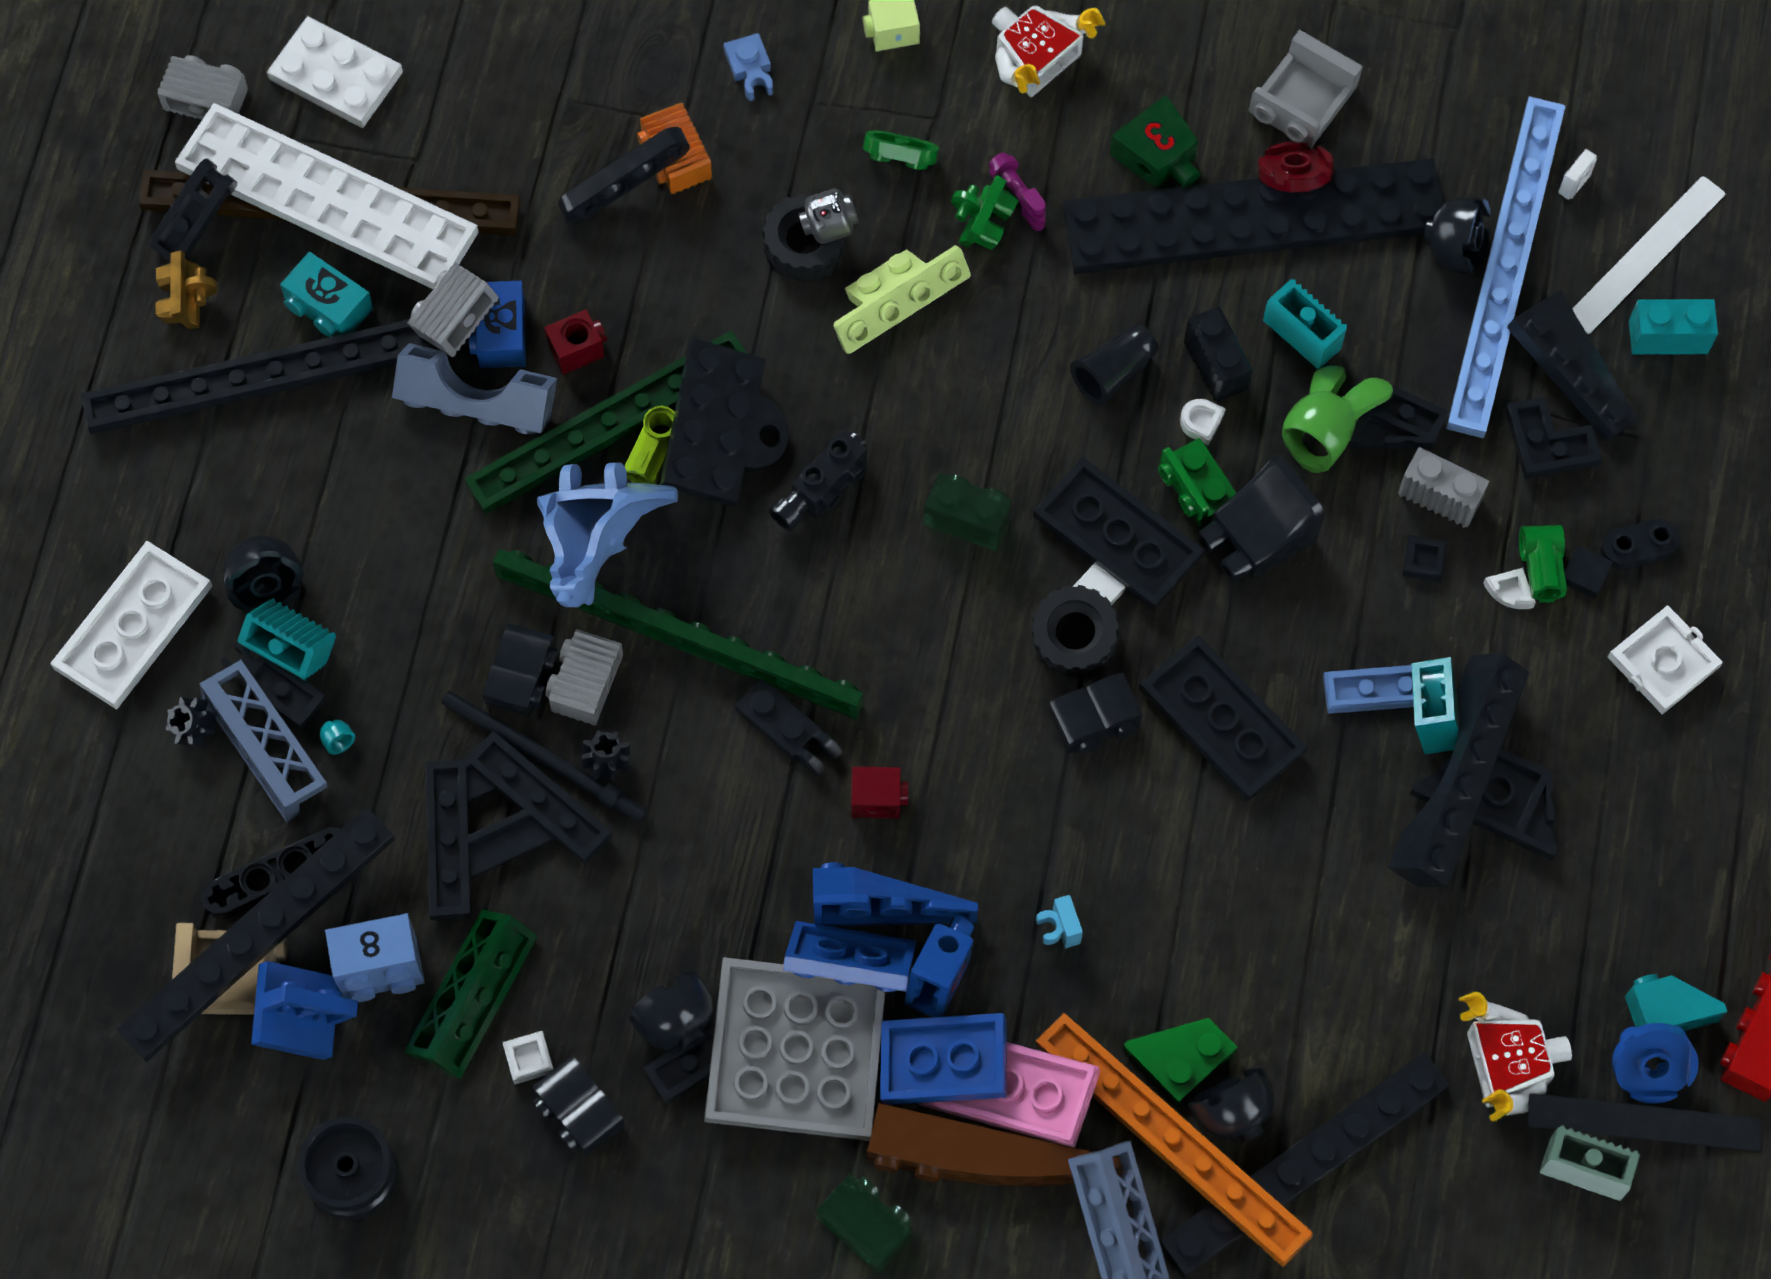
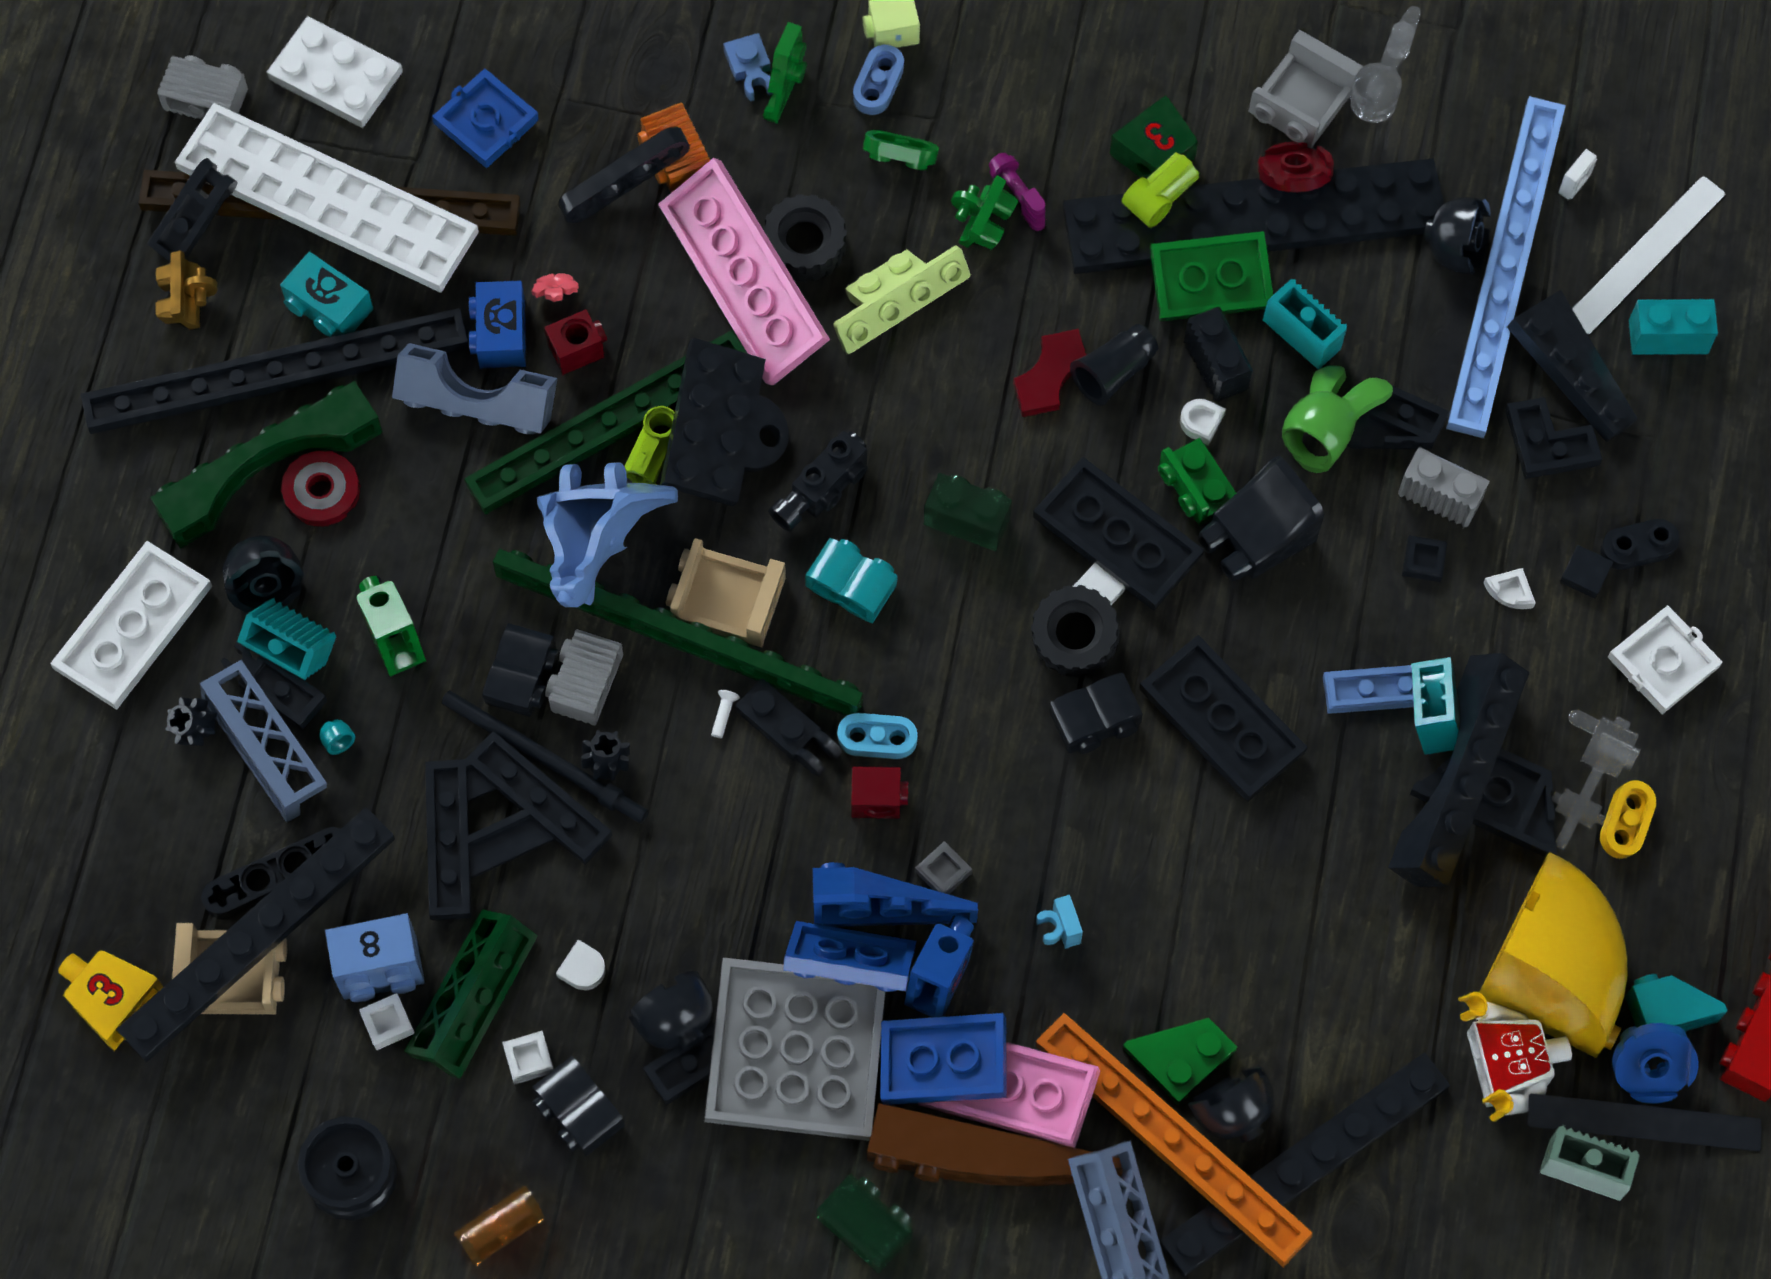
(107, 992): none -> yellow torso
(298, 1010): blue bracket -> none
(314, 468): none -> dark red tile
(334, 423): none -> dark green arch
(385, 617): none -> green torso
(386, 1021): none -> white plate
(452, 309): light grey brick -> none
(485, 118): none -> blue plate
(499, 1225): none -> clear orange brick
(554, 286): none -> coral plant
(582, 967): none -> white tile
(726, 593): none -> tan panel
(727, 700): none -> white piece
(743, 271): none -> bright pink plate
(786, 70): none -> green wing
(828, 216): flat silver head -> none
(851, 579): none -> teal brick
(877, 82): none -> medium blue plate
(877, 733): none -> medium azure plate
(943, 869): none -> flat silver tile
(1040, 44): torso -> none
(1040, 387): none -> dark red tile
(1153, 197): none -> lime piece
(1210, 274): none -> green plate
(1379, 84): none -> clear piece
(1543, 551): green piece -> none
(1563, 959): none -> yellow brick
(1606, 752): none -> clear piece
(1627, 822): none -> yellow plate

